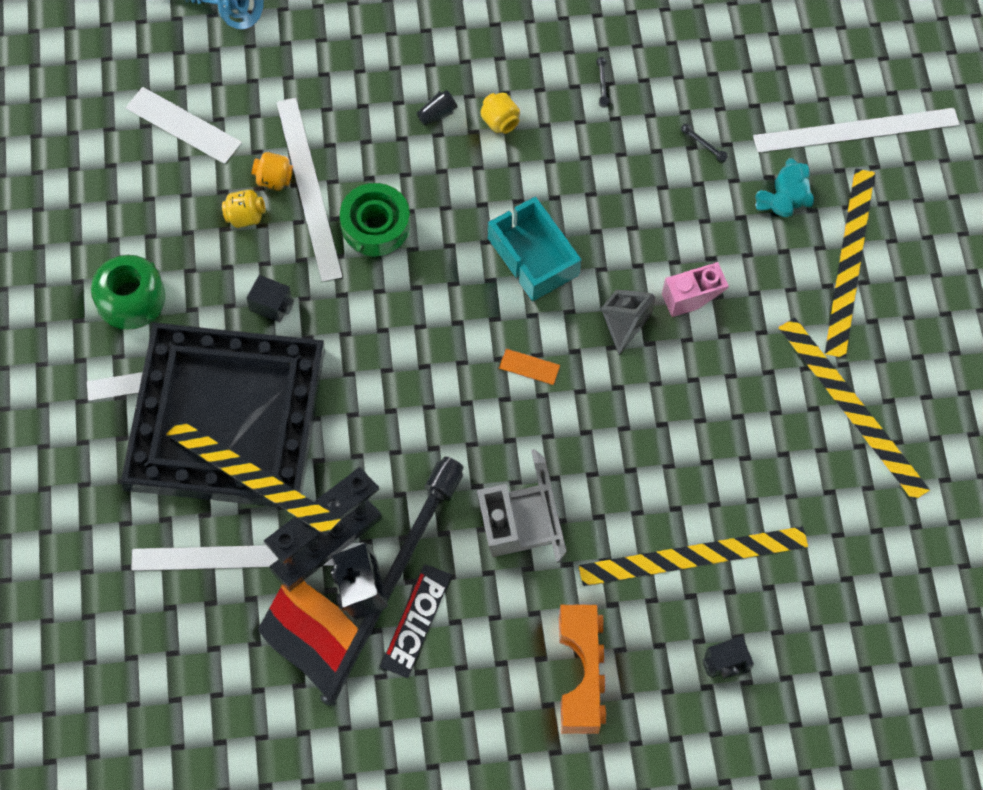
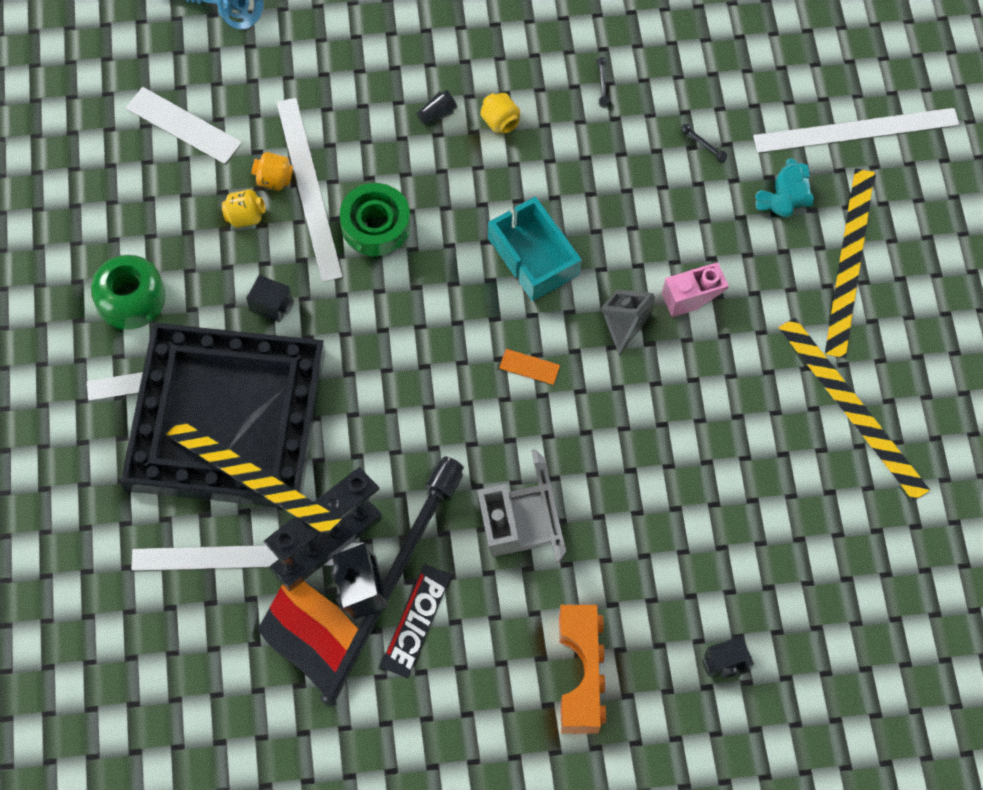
(693, 556): sticker -> none

